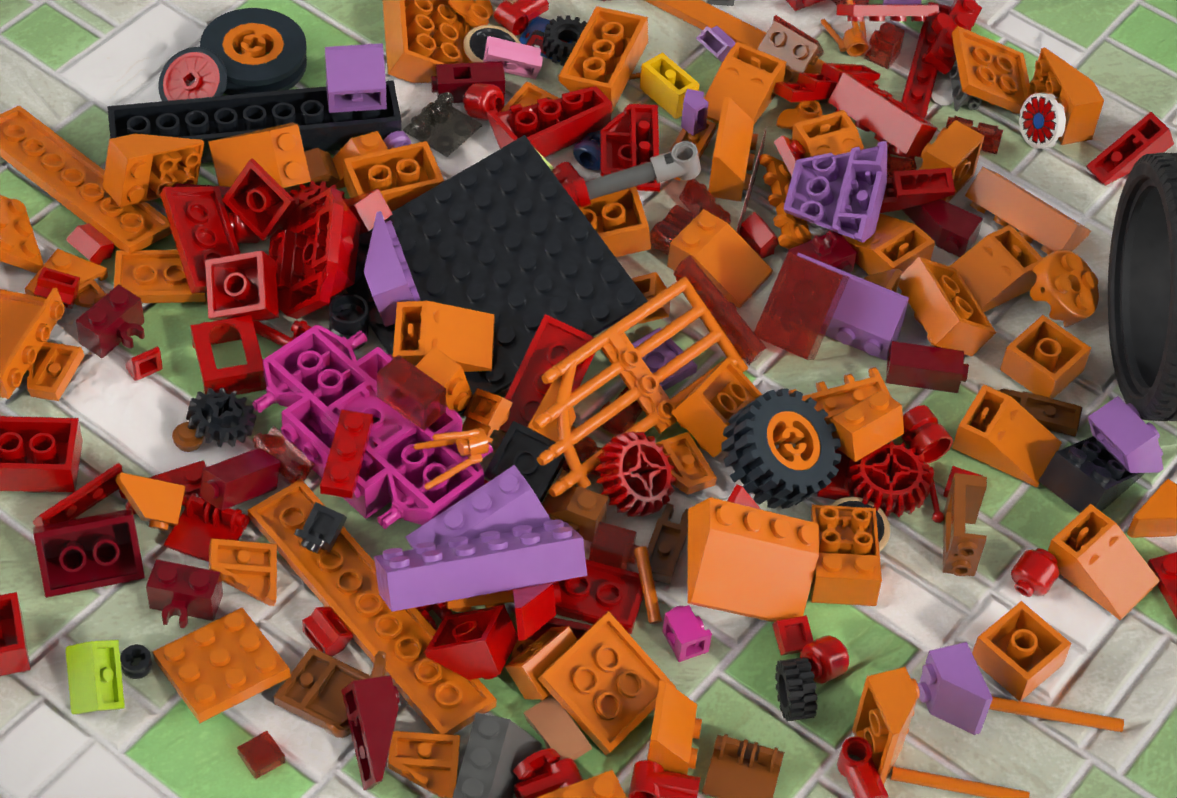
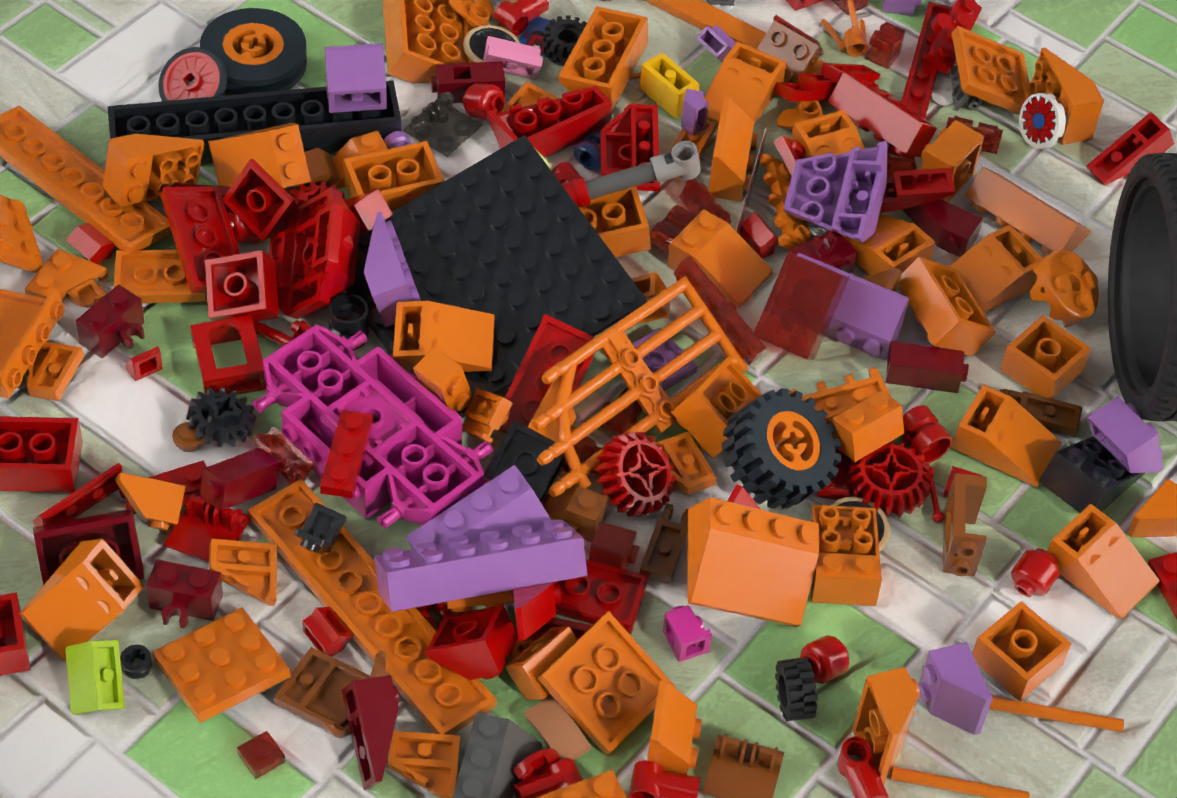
(65, 283): red piece -> none
(81, 596): none -> orange slope
(411, 392): clear red brick -> none
(469, 443): orange plant -> none
(648, 585): orange piece -> none
(792, 634): red plate -> none
(877, 12): hinge -> none

